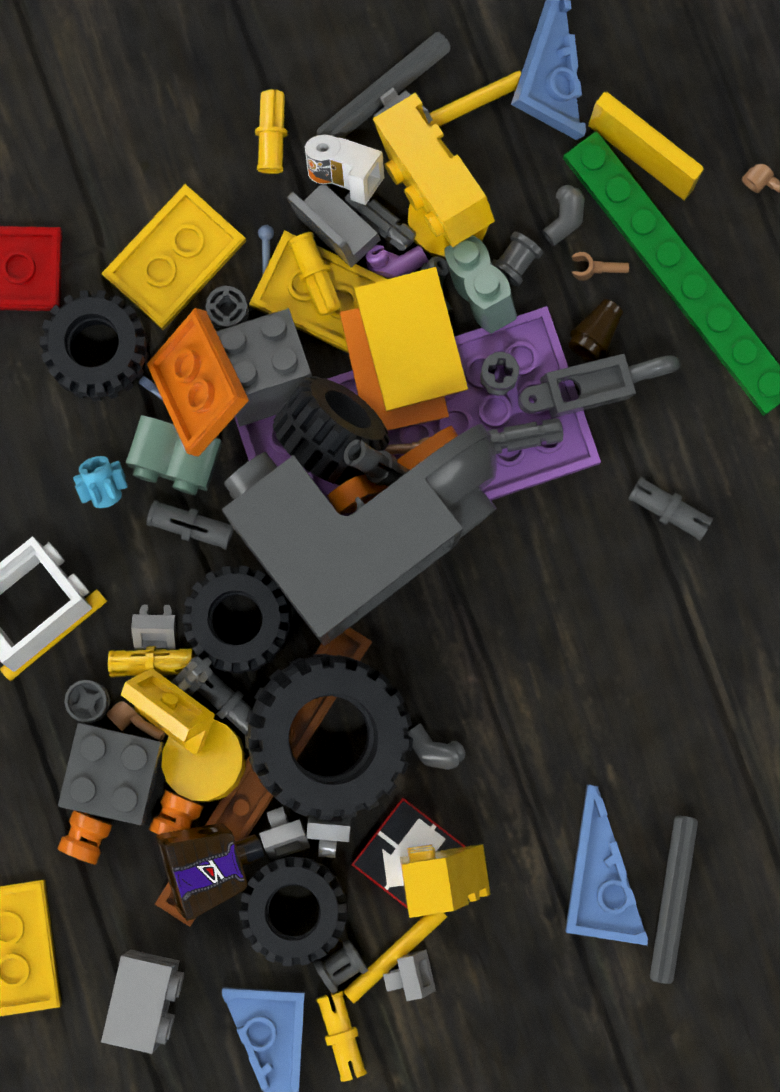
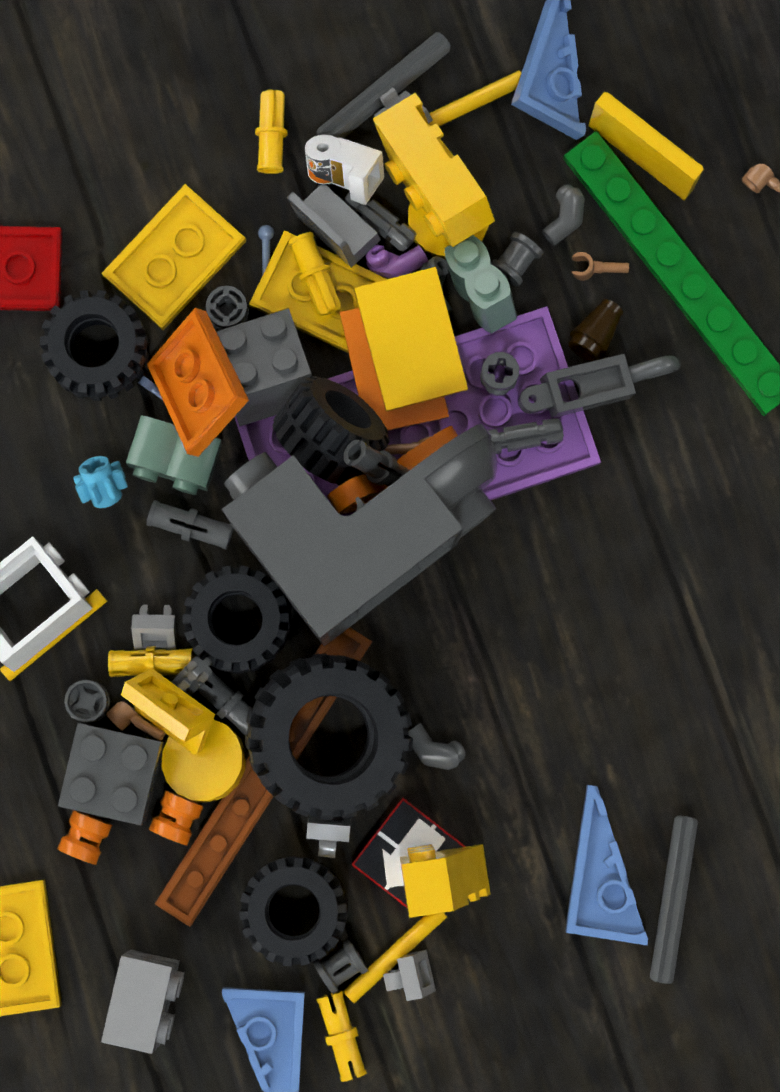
(206, 866): torso -> none
(284, 837): light grey tile -> none
(670, 508): dark grey pin -> none

